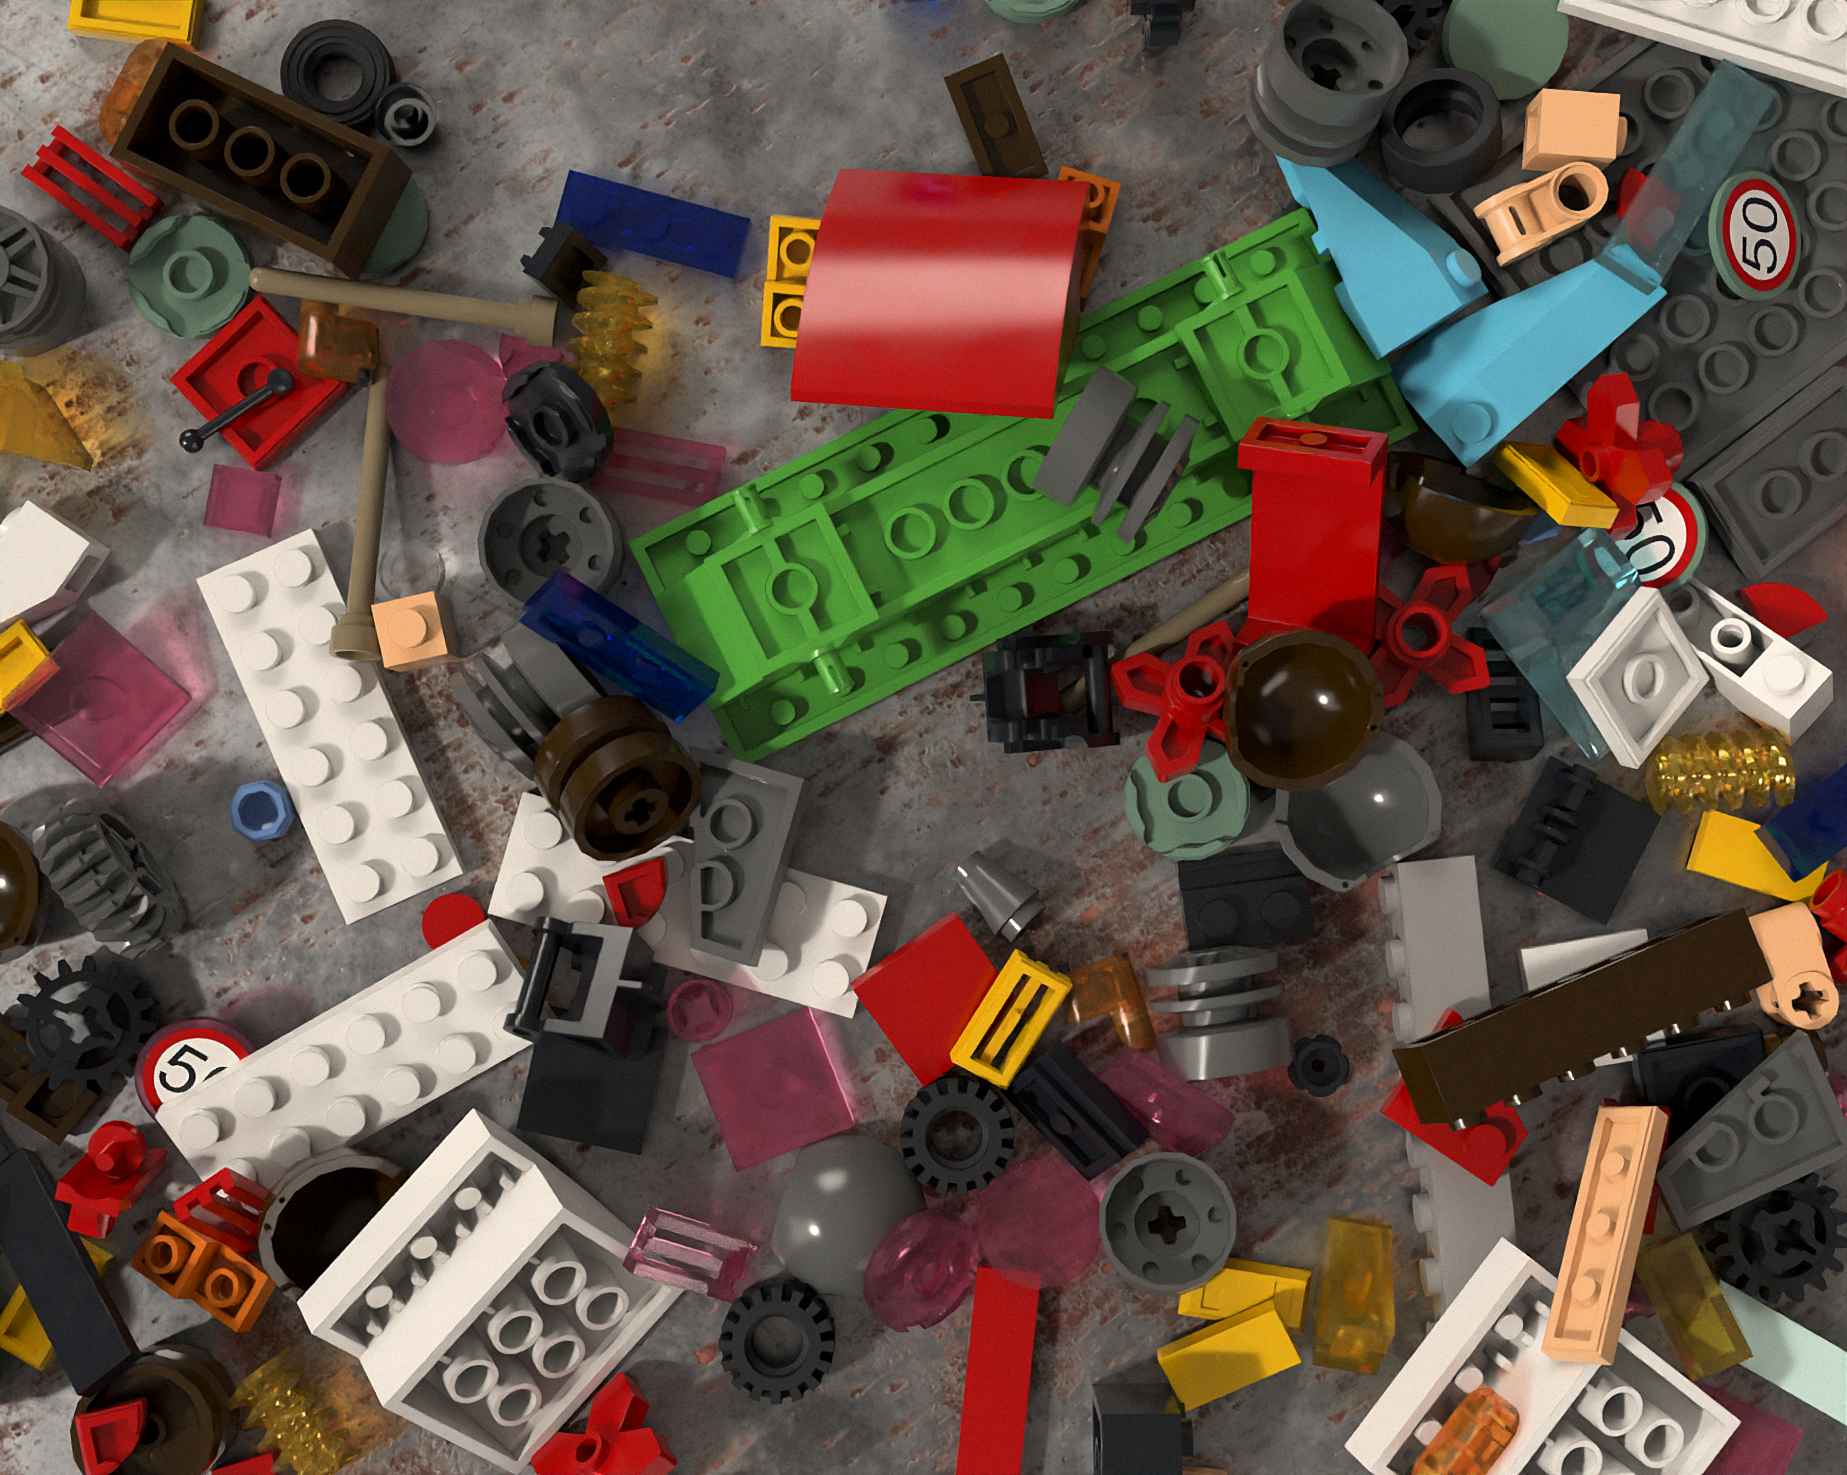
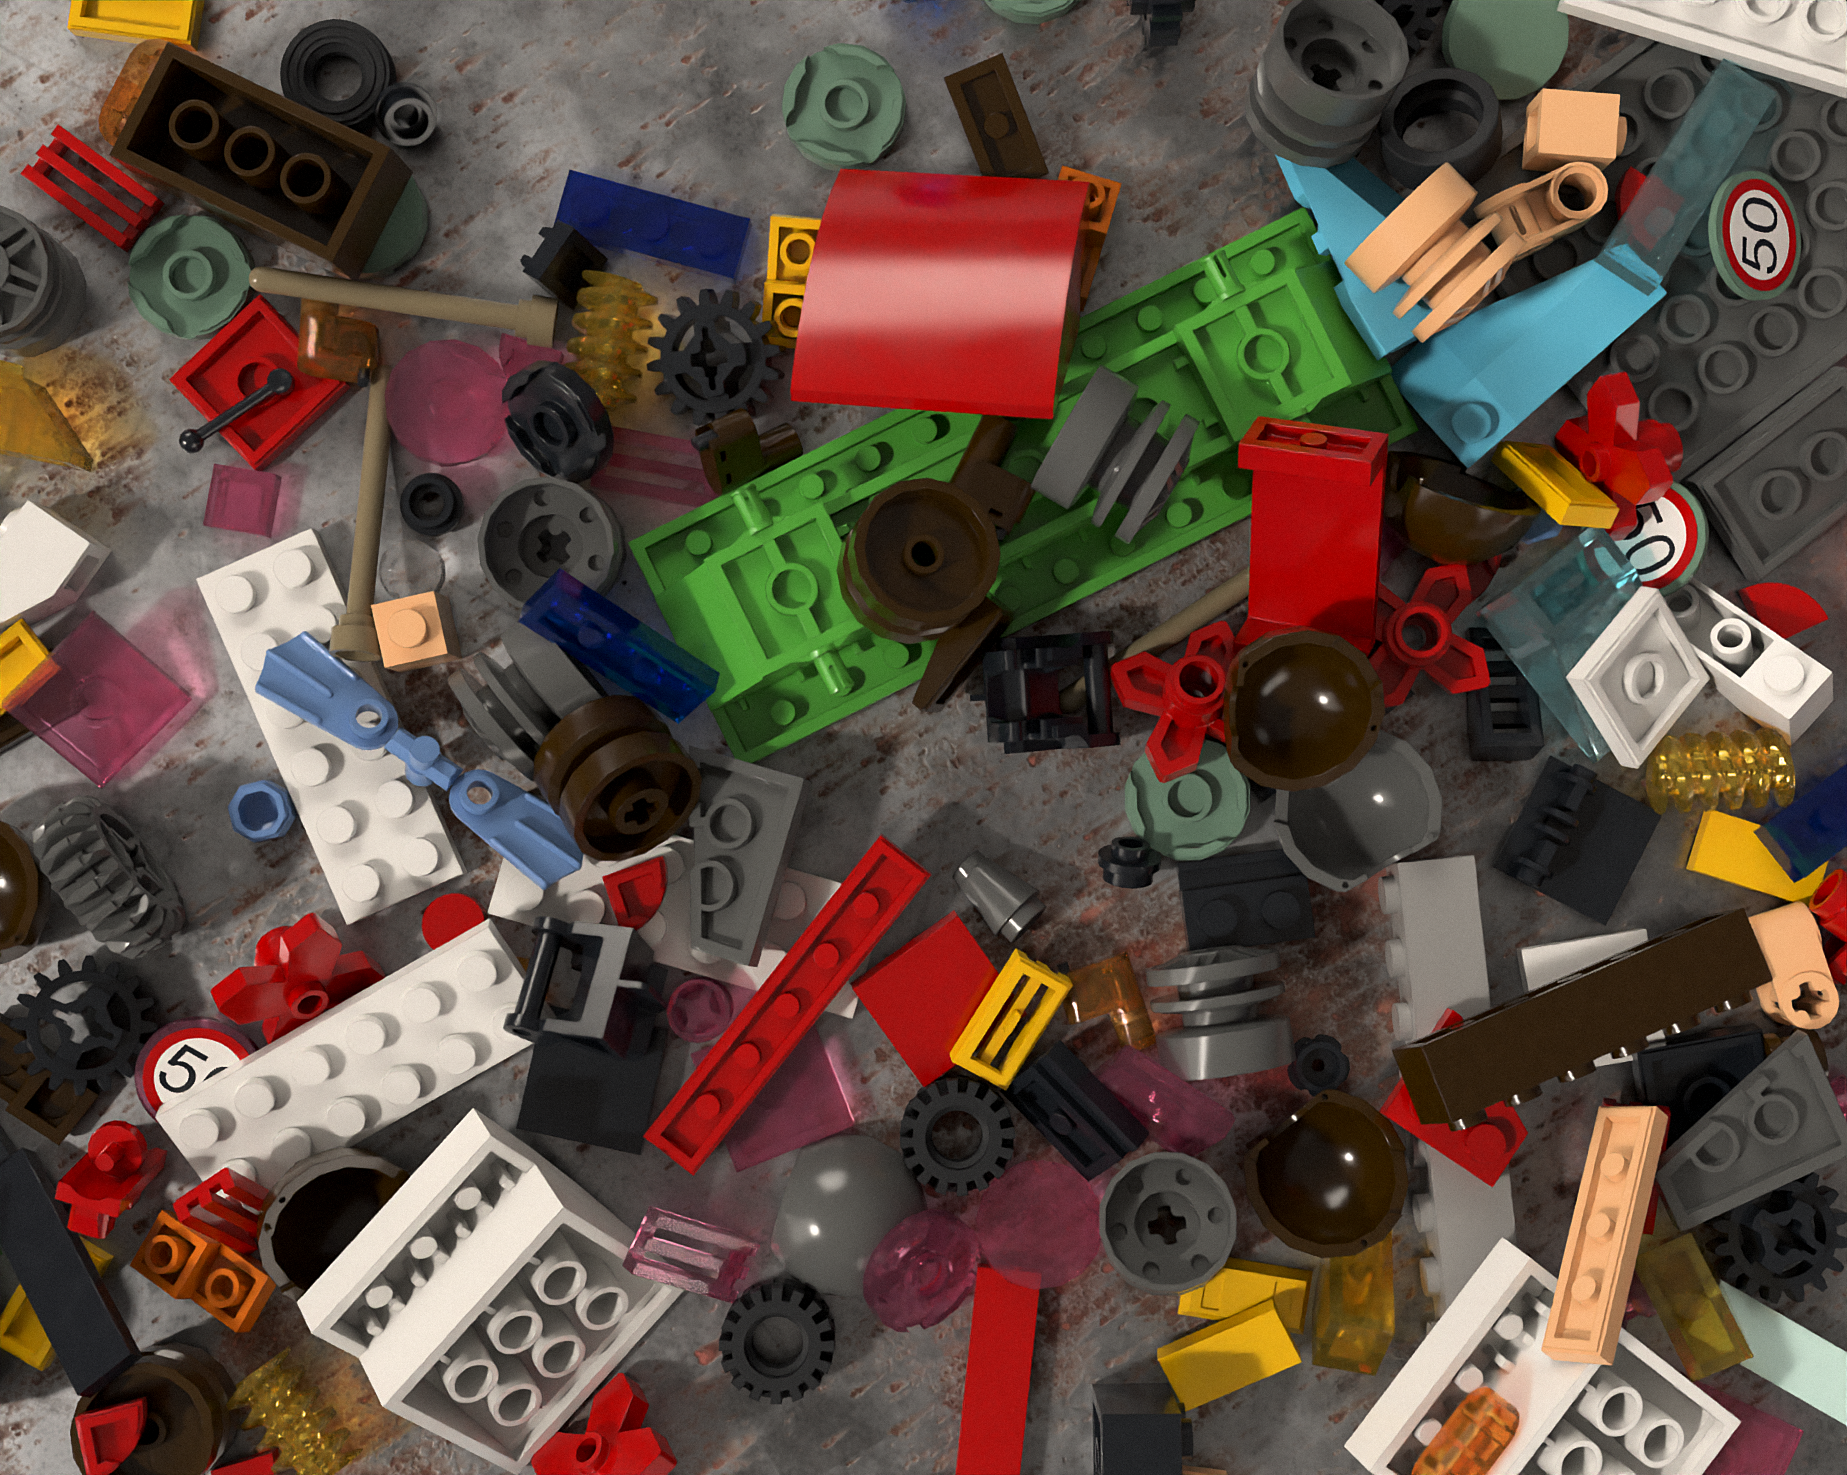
(294, 978): none -> red plant
(332, 695): none -> medium blue piece
(418, 491): none -> black plate
(712, 334): none -> black gear
(736, 453): none -> dark brown piece
(787, 1004): none -> red tile
(844, 107): none -> sand green tile
(941, 531): none -> dark brown wheel
(960, 653): none -> dark brown slope
(979, 474): none -> dark brown piece
(1129, 862): none -> black plate
(1329, 1177): none -> dark brown cylinder
(1435, 253): none -> light nougat wheel

